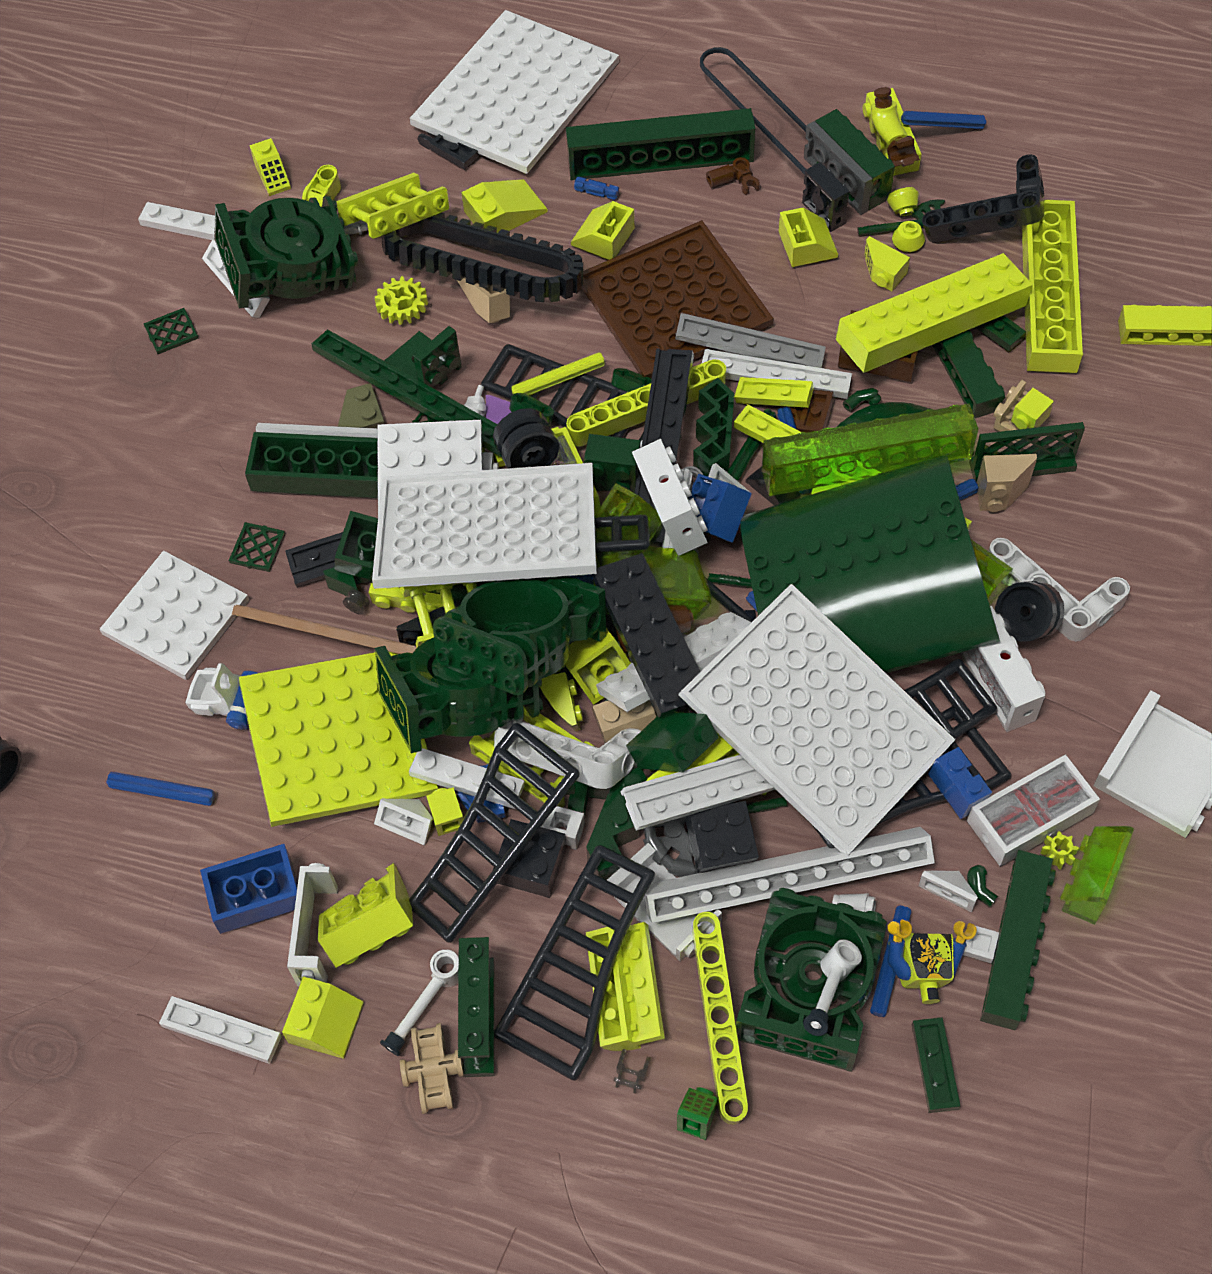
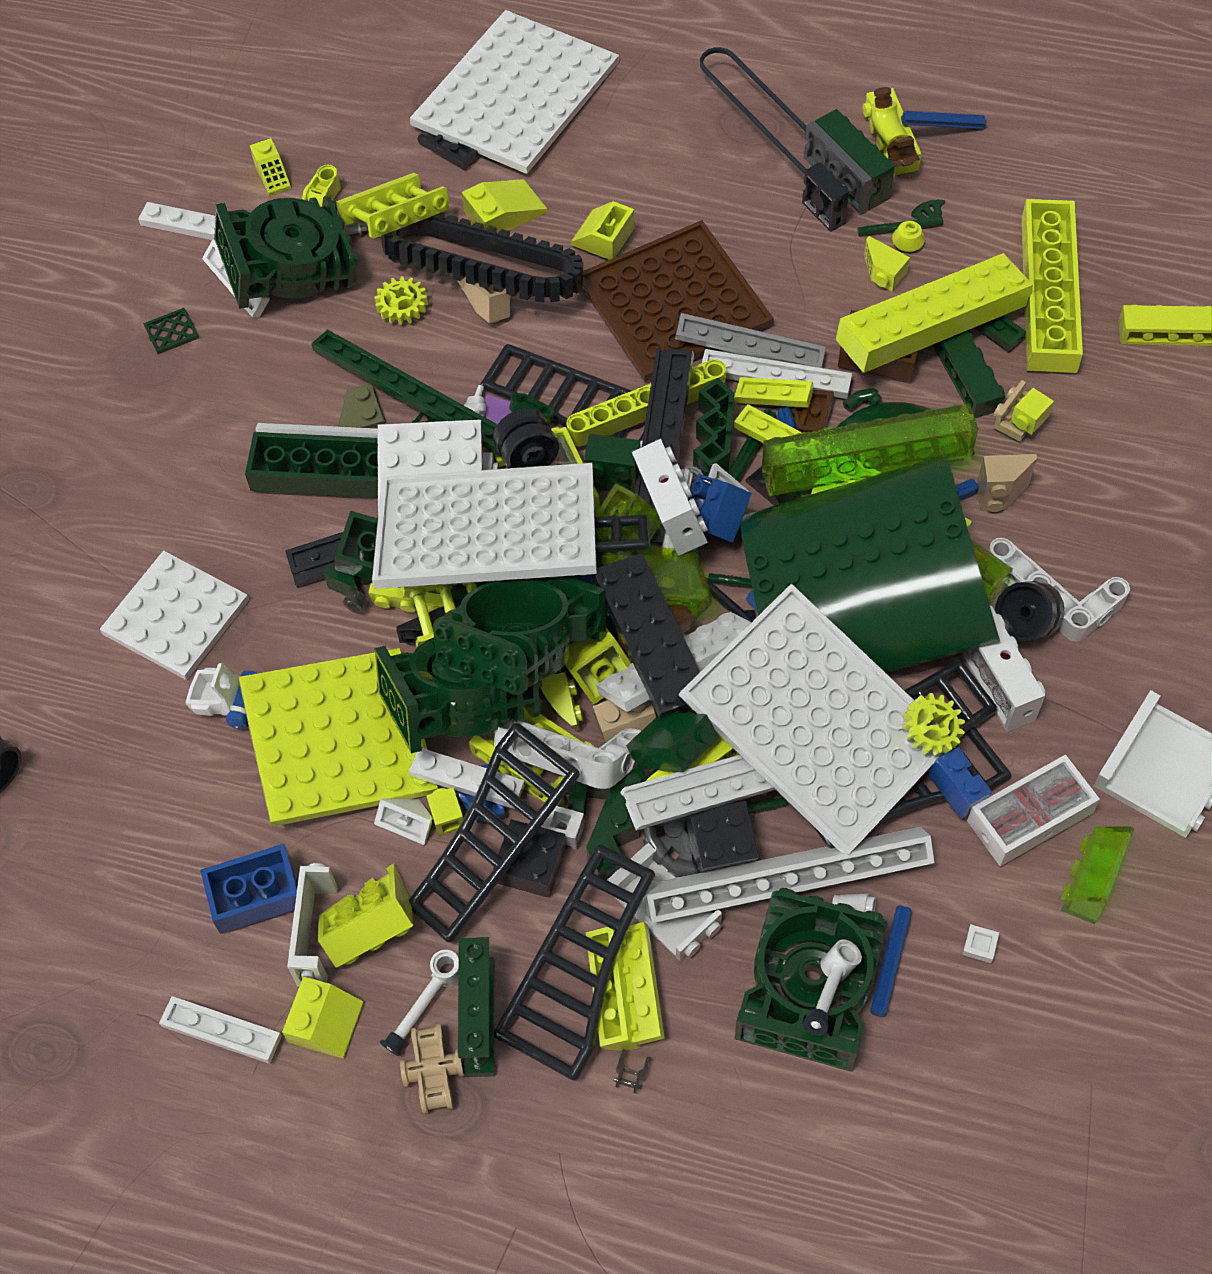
(160, 788): blue axle -> none
(240, 541): dark green window -> none
(321, 629): medium nougat tile -> none
(432, 358): dark green bracket -> none
(559, 374): neon yellow axle -> none
(596, 188): blue axle -> none
(628, 380): dark green beam -> none
(660, 144): dark green brick -> none
(697, 1112): green slope -> none
(715, 1031): neon yellow beam -> none
(739, 170): reddish brown bar -> none
(805, 237): neon yellow slope -> none
(903, 201): neon yellow cone -> none
(926, 959): torso -> none
(935, 1065): dark green plate -> none
(936, 736): none -> neon yellow gear
(949, 886): white slope -> none
(977, 880): dark green arm -> none
(995, 213): black beam -> none
(1017, 940): dark green brick -> none
(1050, 459): dark green fence -> none
(1059, 842): neon yellow gear -> none

